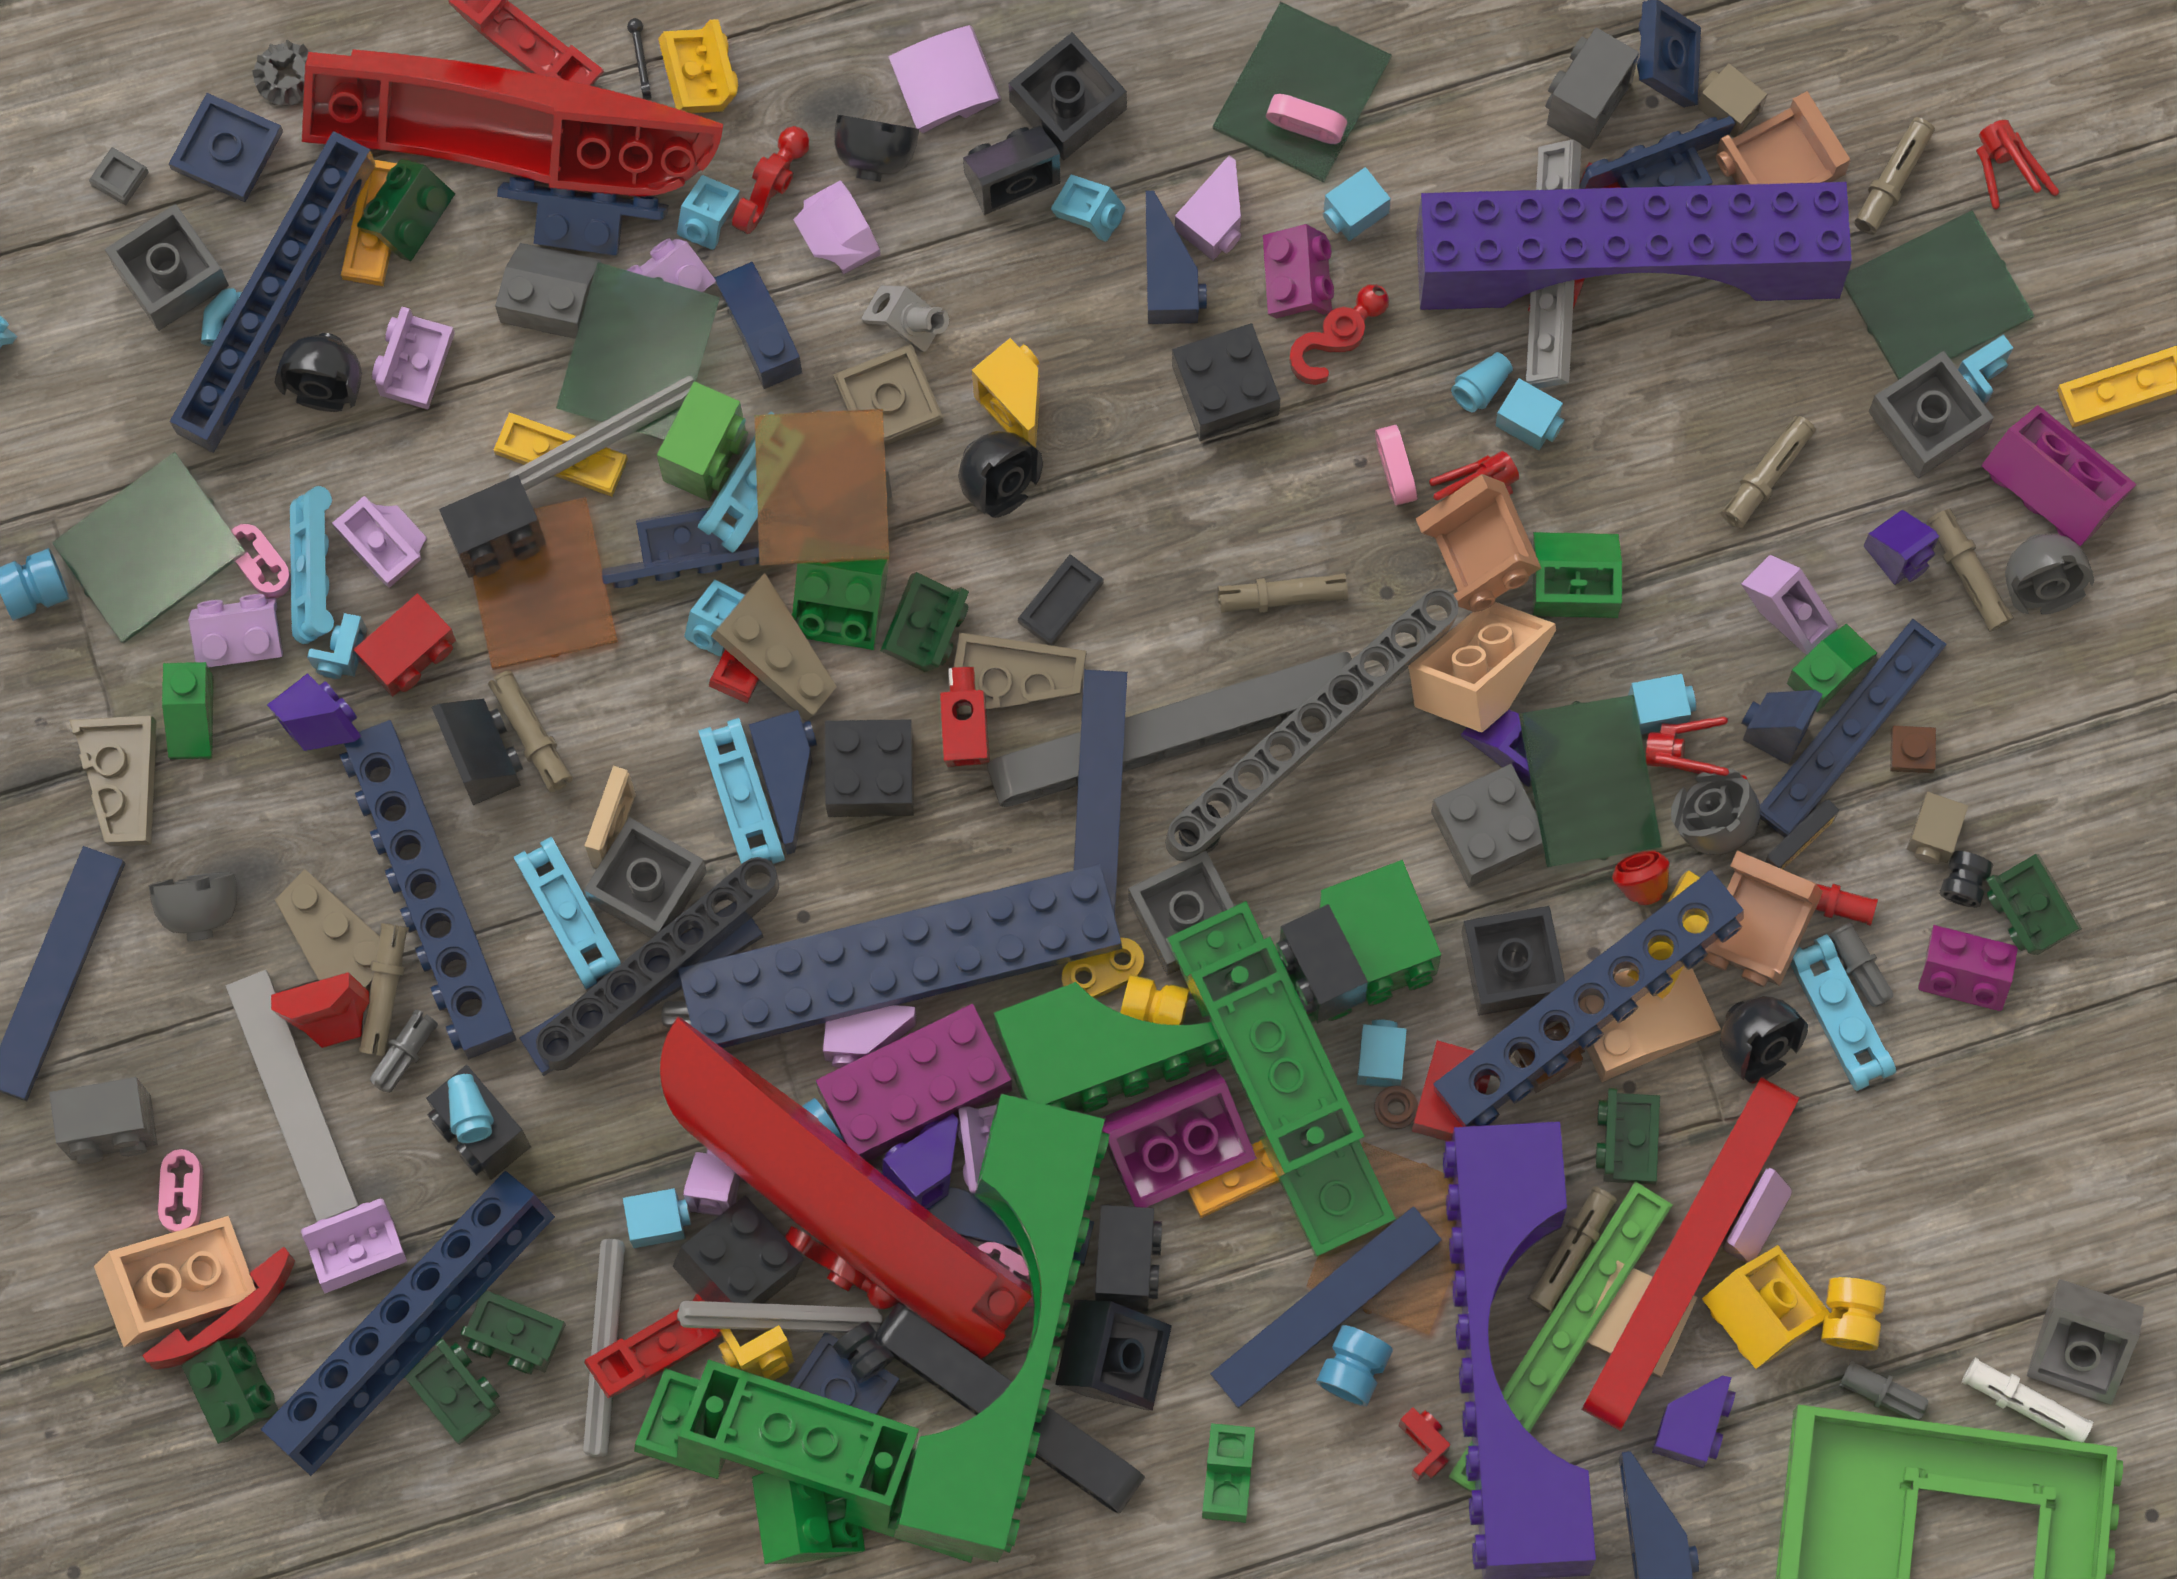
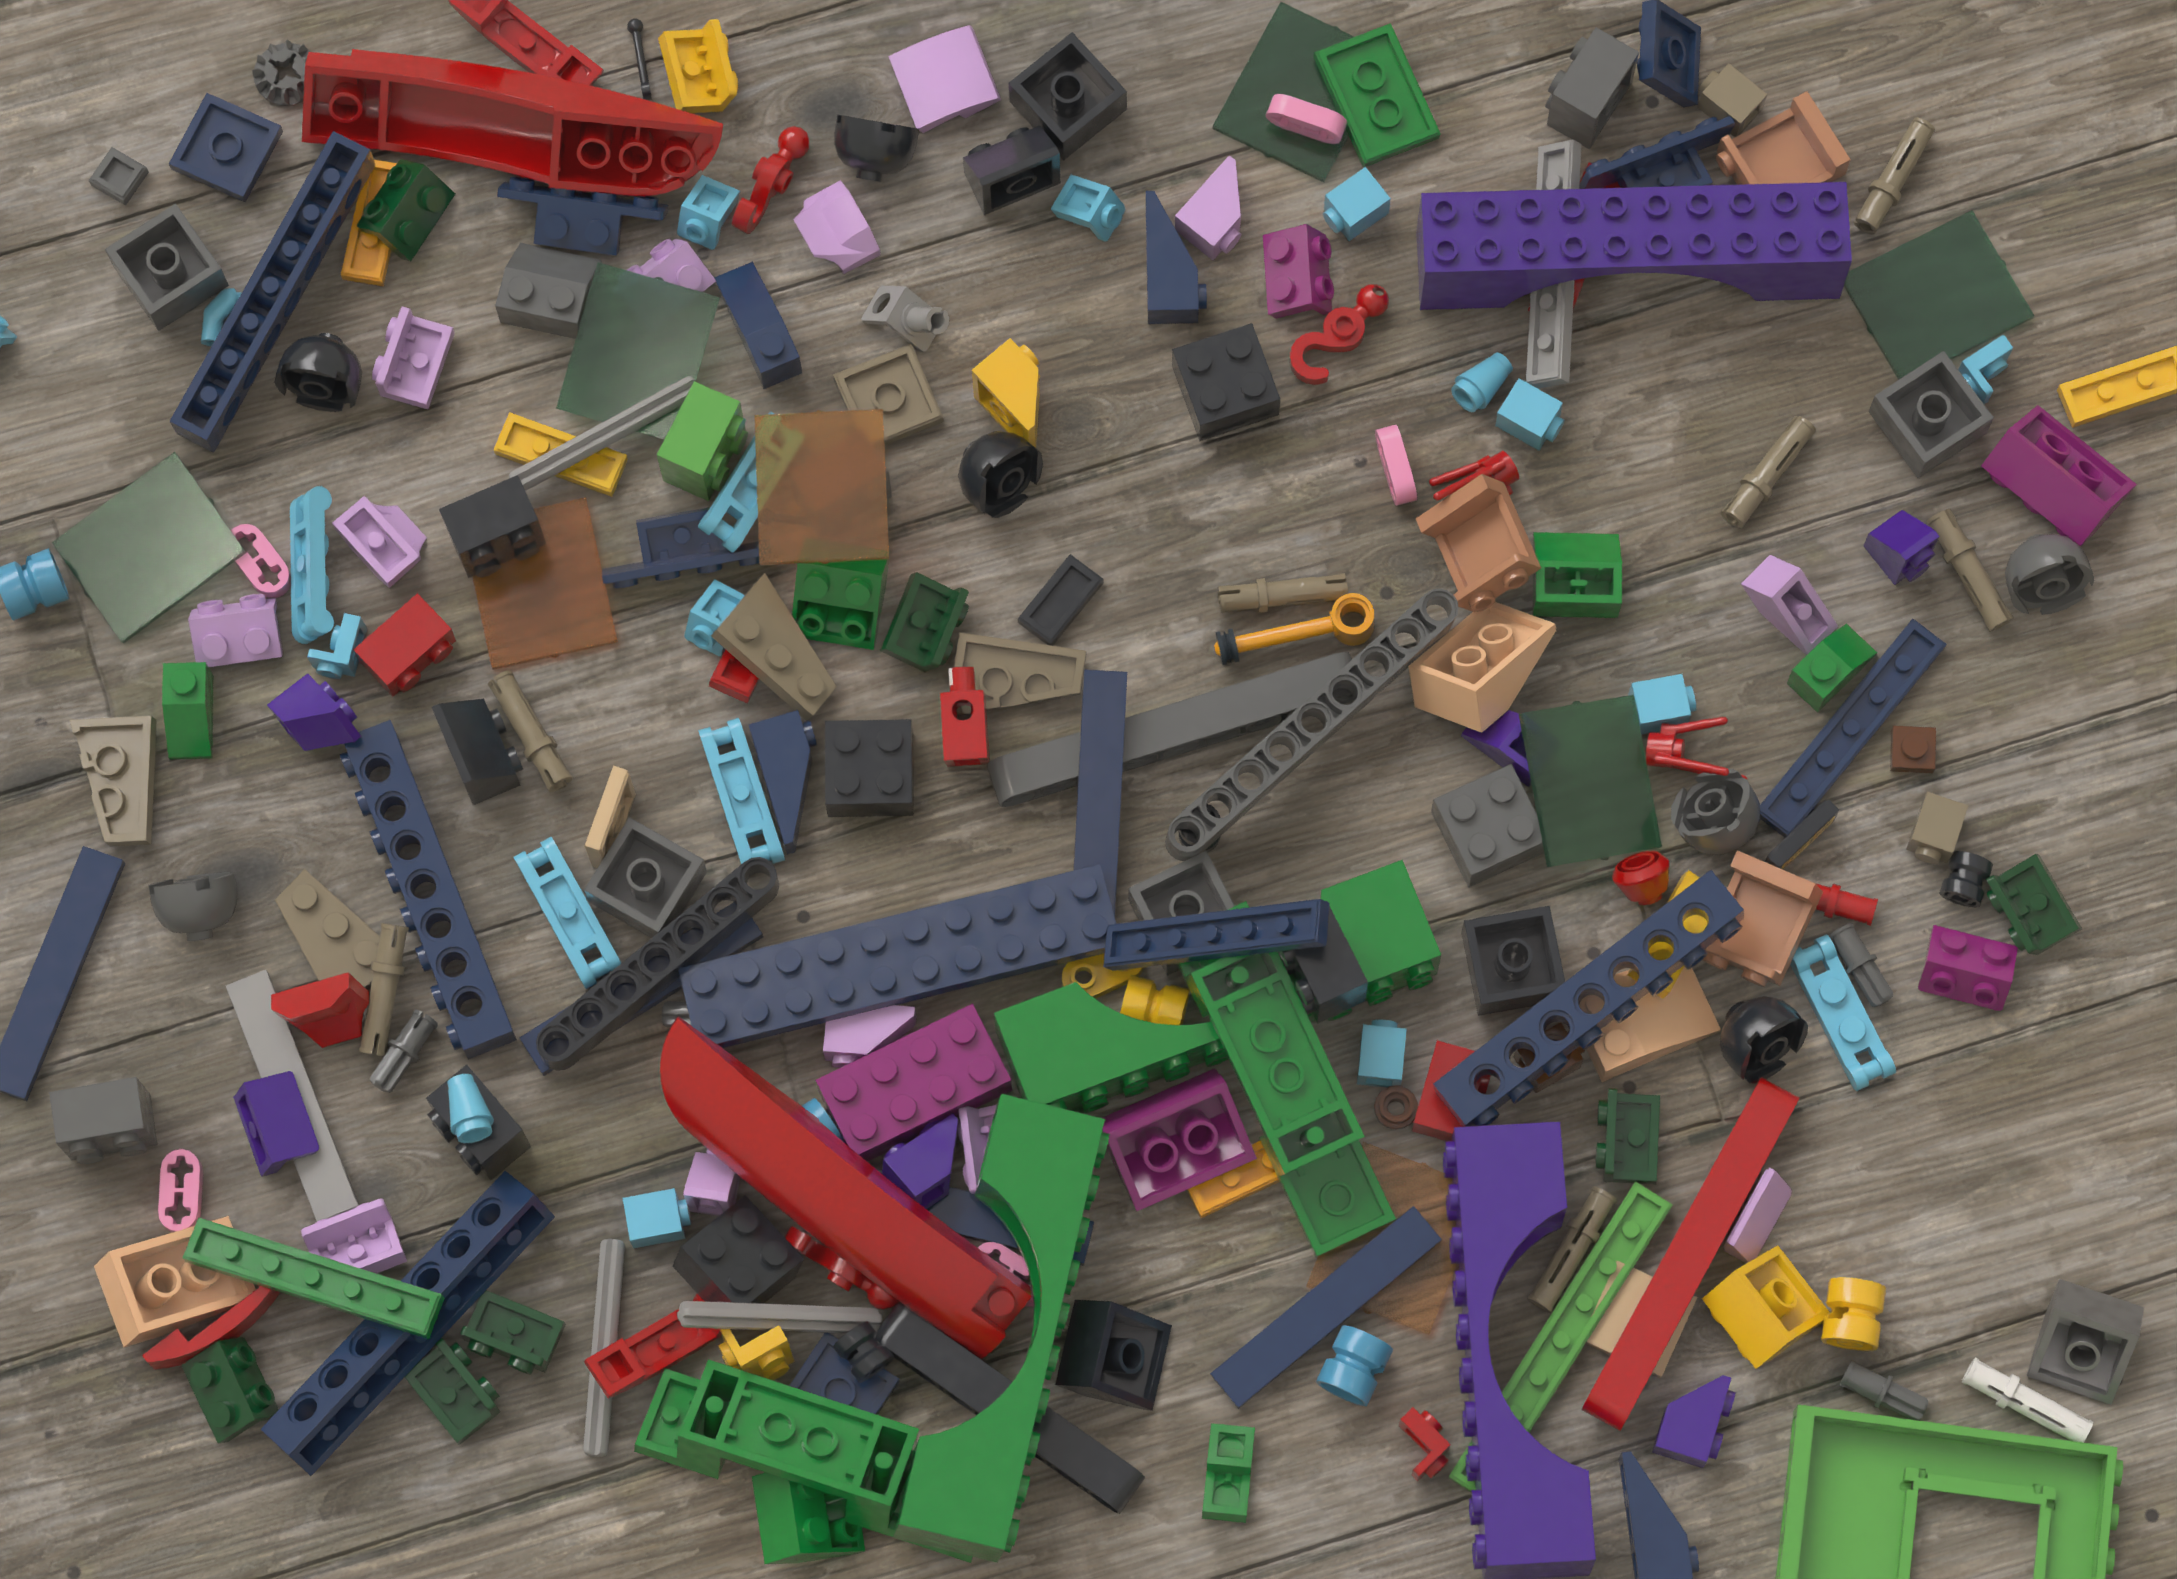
(275, 1121): none -> dark purple panel
(313, 1278): none -> green tile
(1125, 1255): black brick -> none
(1217, 935): none -> dark blue tile
(1229, 645): none -> light orange piece
(1377, 95): none -> green tile
(1780, 722): dark blue slope -> none
(2003, 145): red plant -> none

